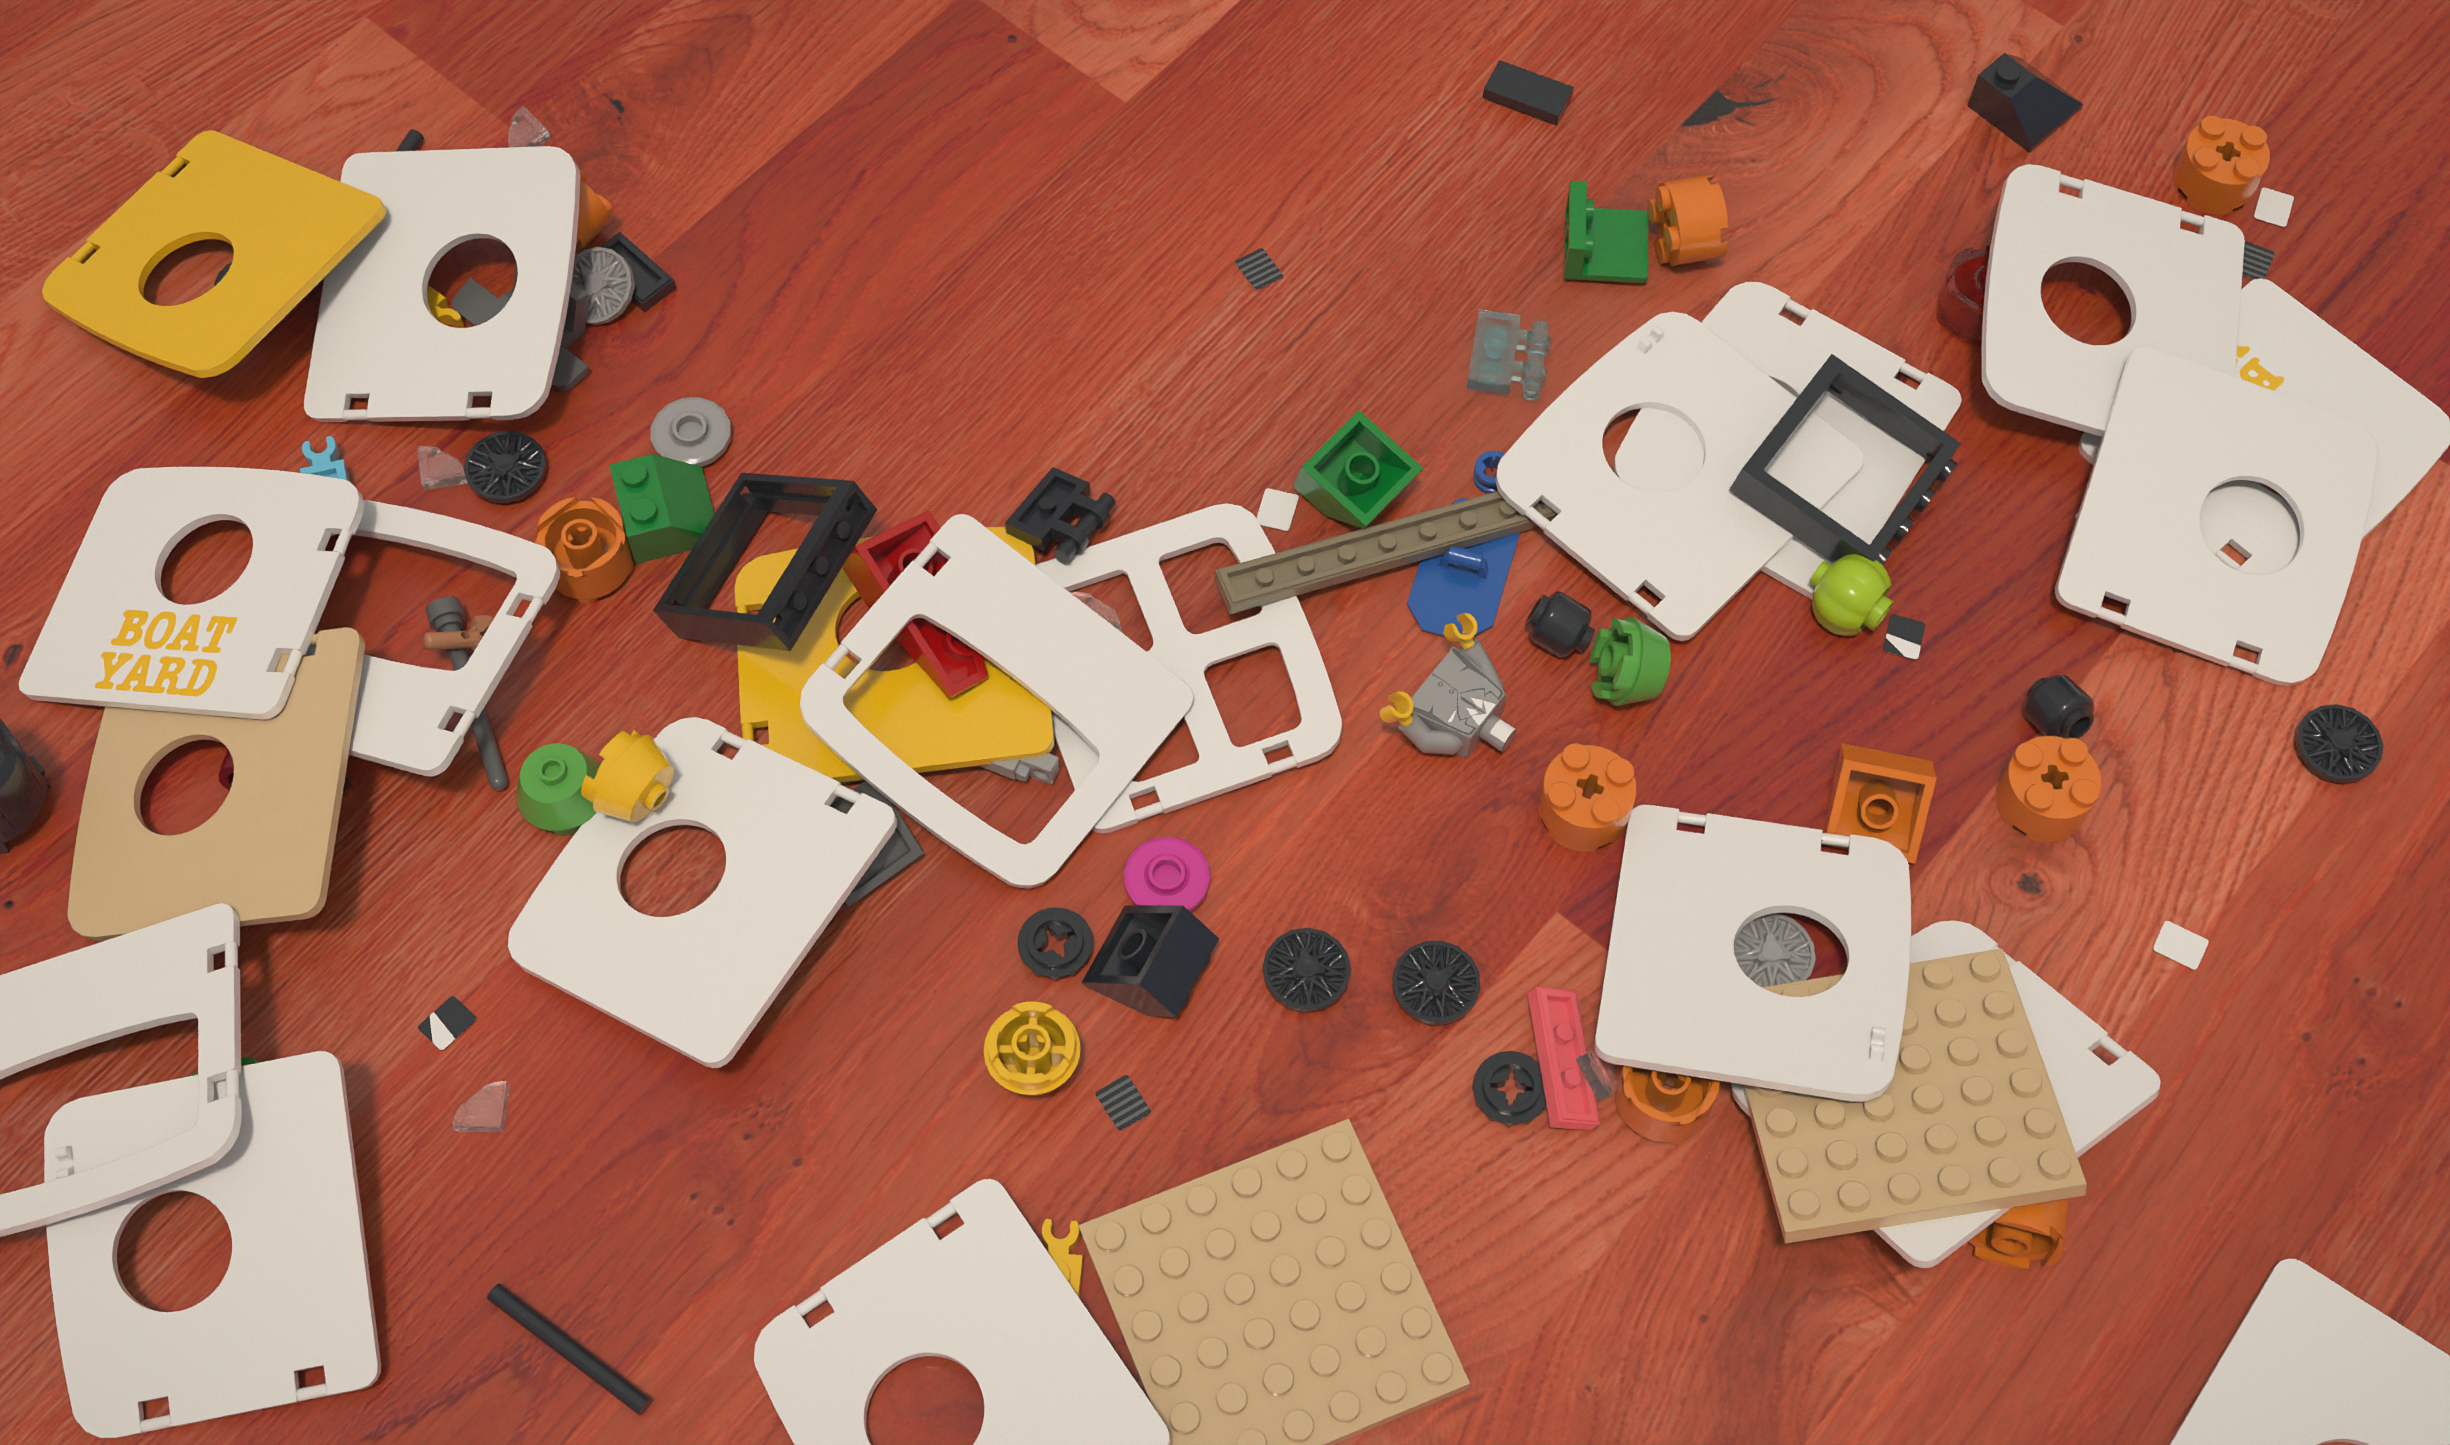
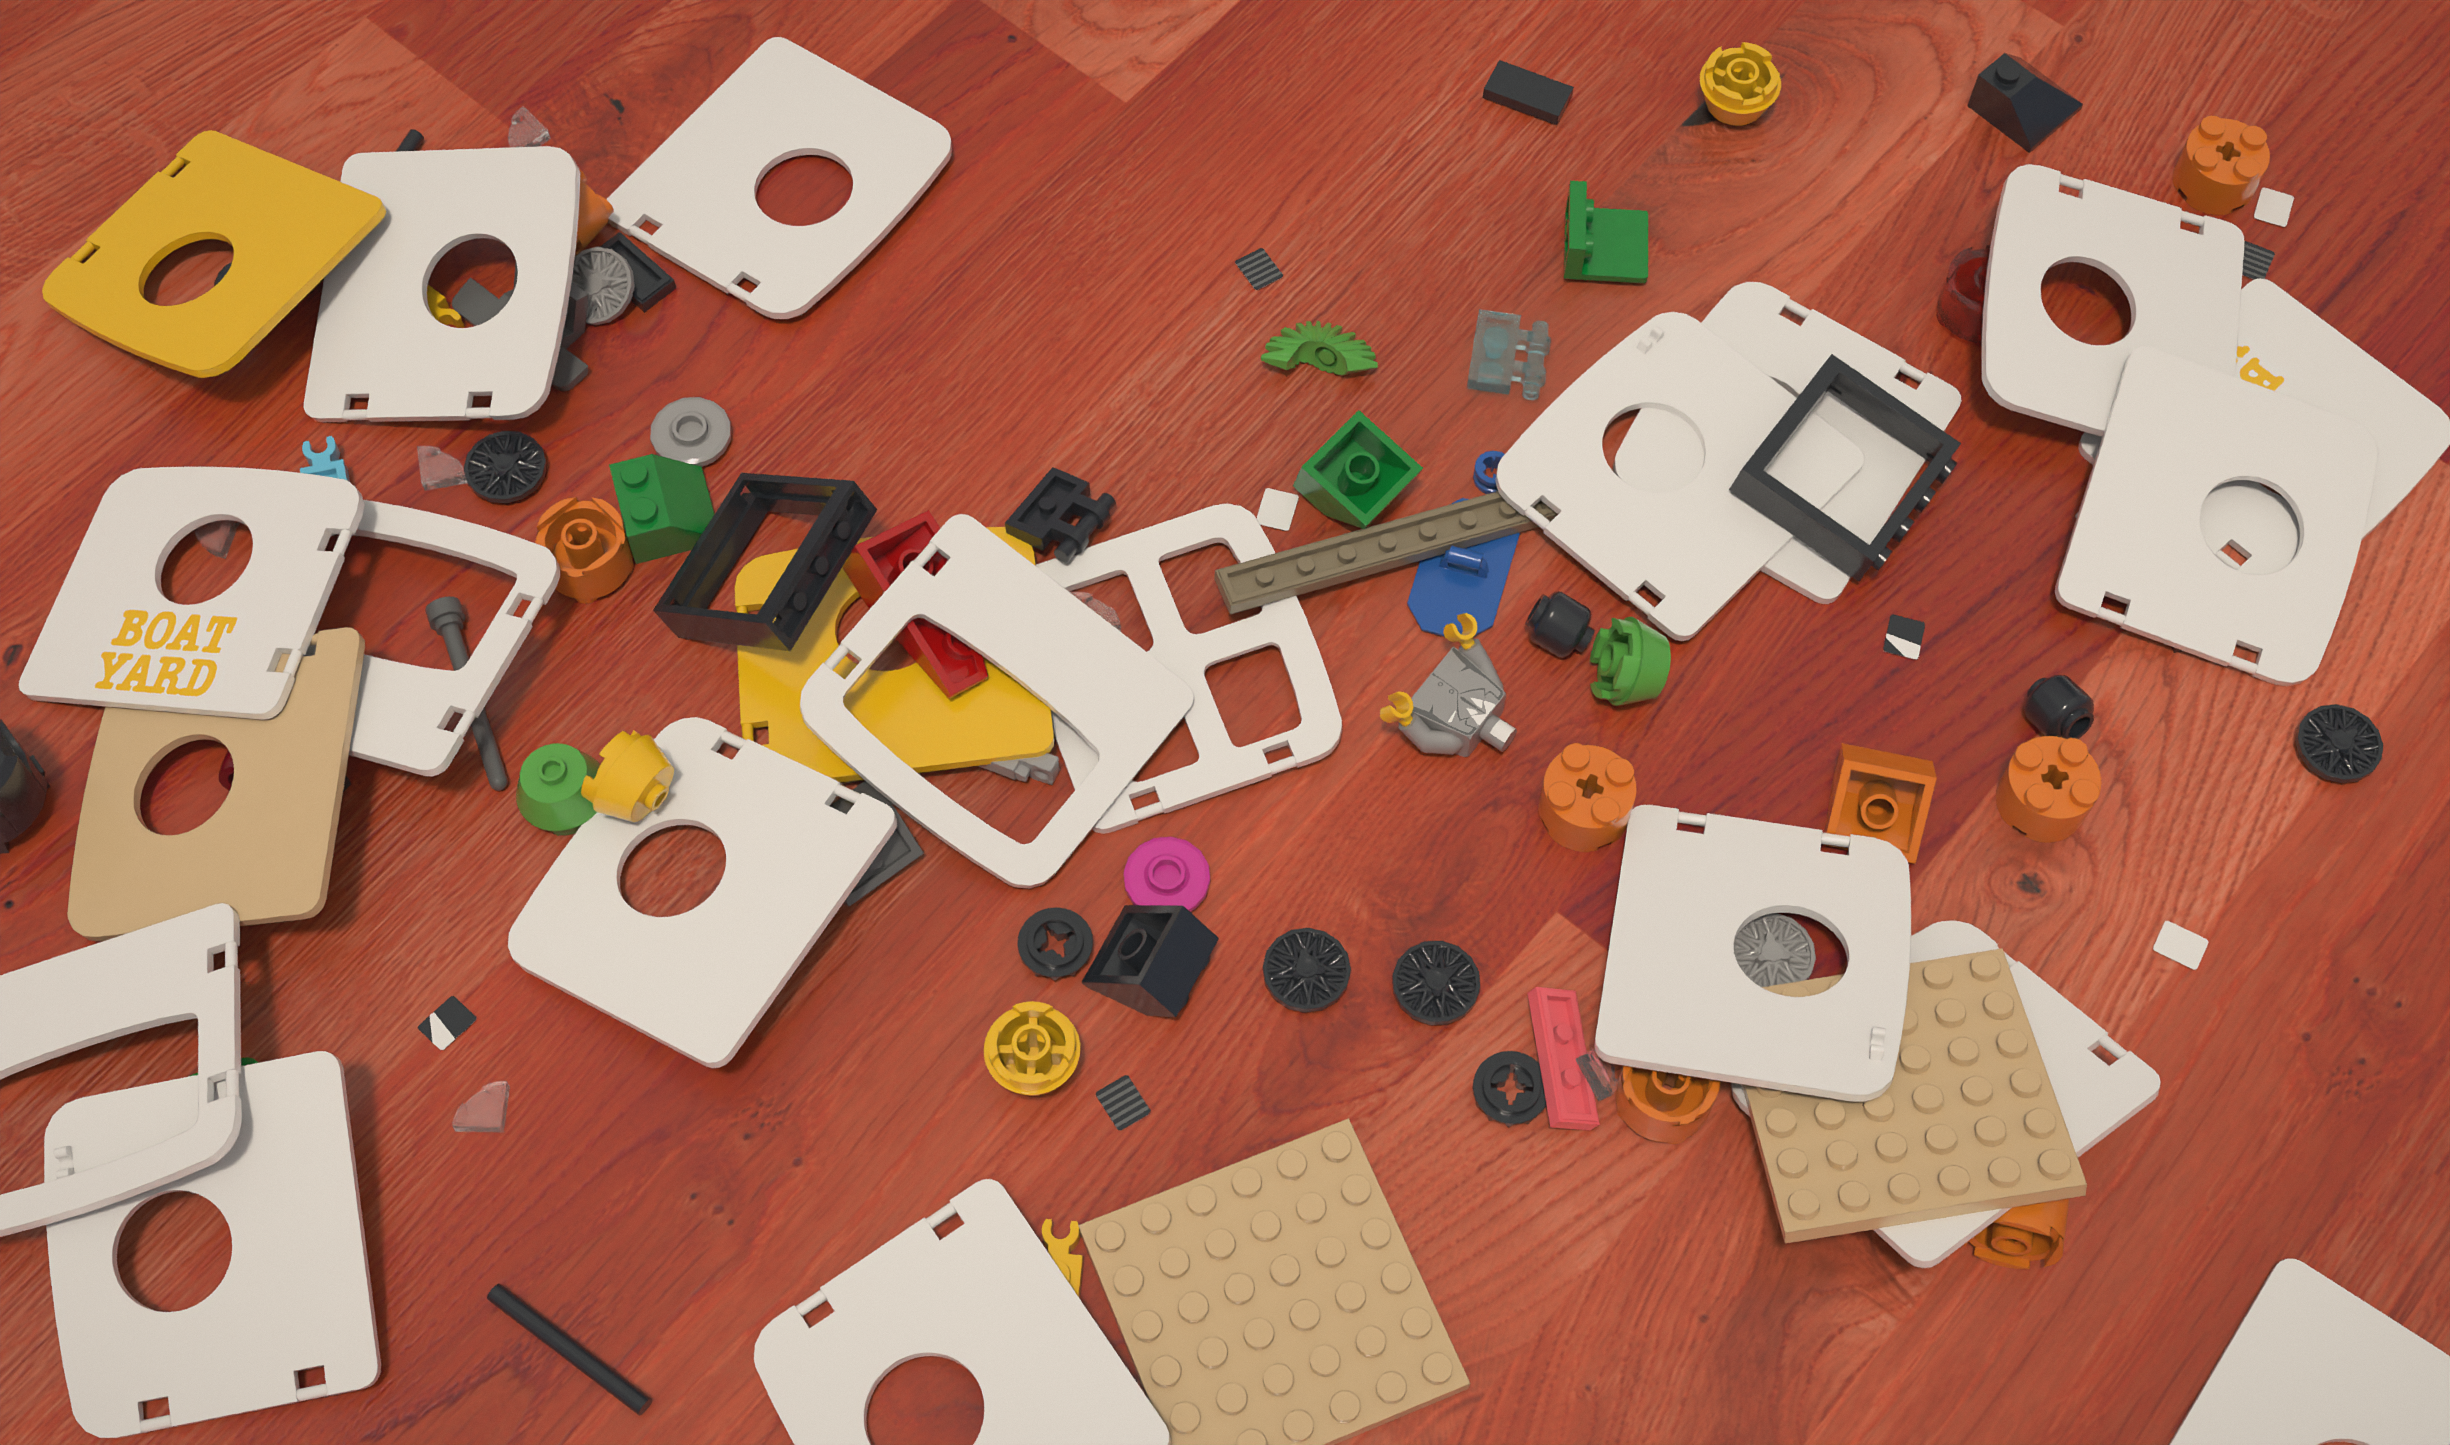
(217, 536): none -> clear tile
(459, 639): nougat bar -> none
(769, 110): none -> white door
(1320, 347): none -> bright green hair
(1688, 220): orange brick -> none
(1739, 83): none -> yellow cone
(1850, 594): lime plant -> none

